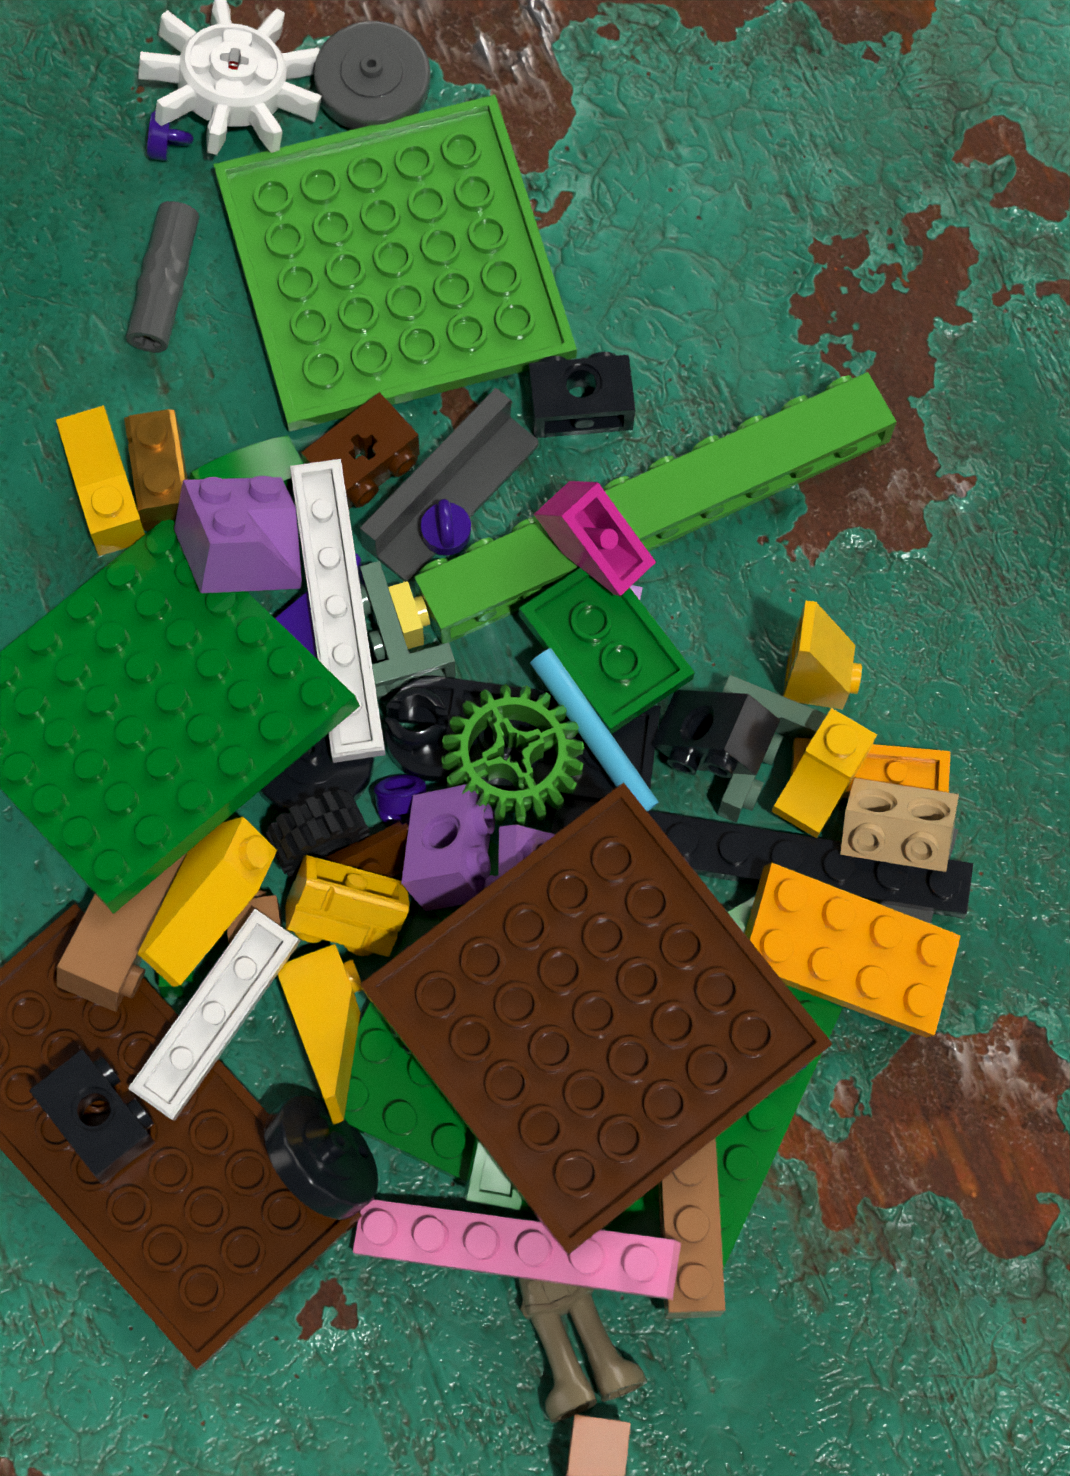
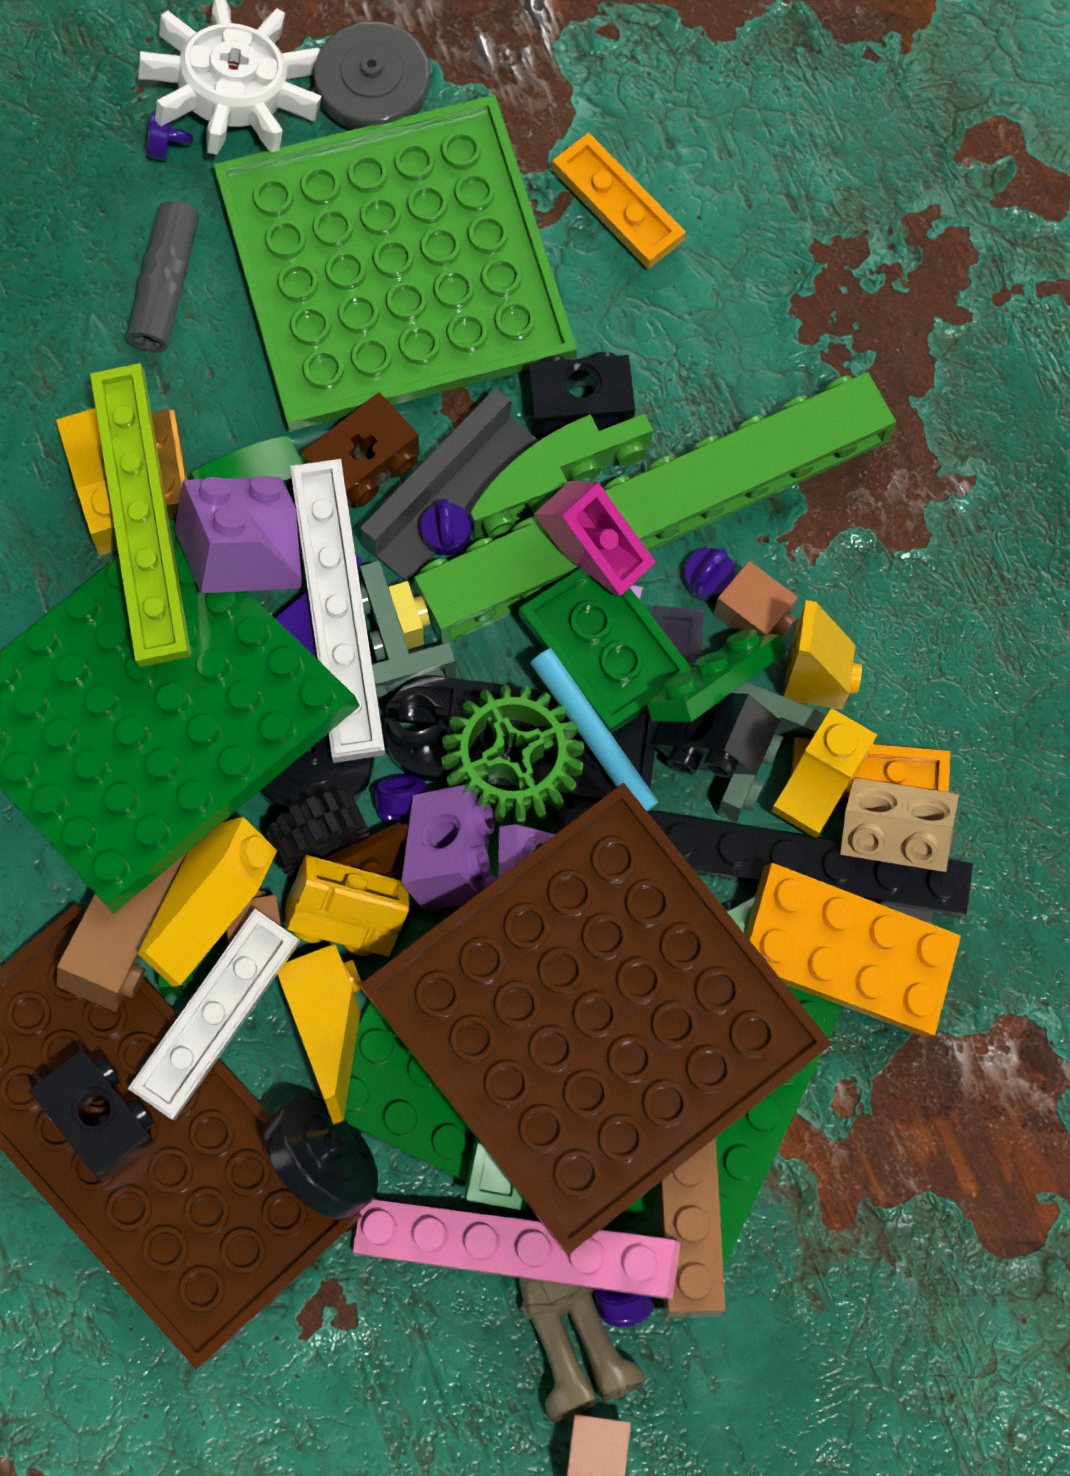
(140, 516): none -> lime plate
(565, 455): none -> bright green slope
(618, 200): none -> light orange plate
(623, 1308): none -> dark purple tile
(683, 629): none -> clear purple plate
(708, 573): none -> dark purple tile
(715, 676): none -> green plate
(757, 603): none -> nougat brick

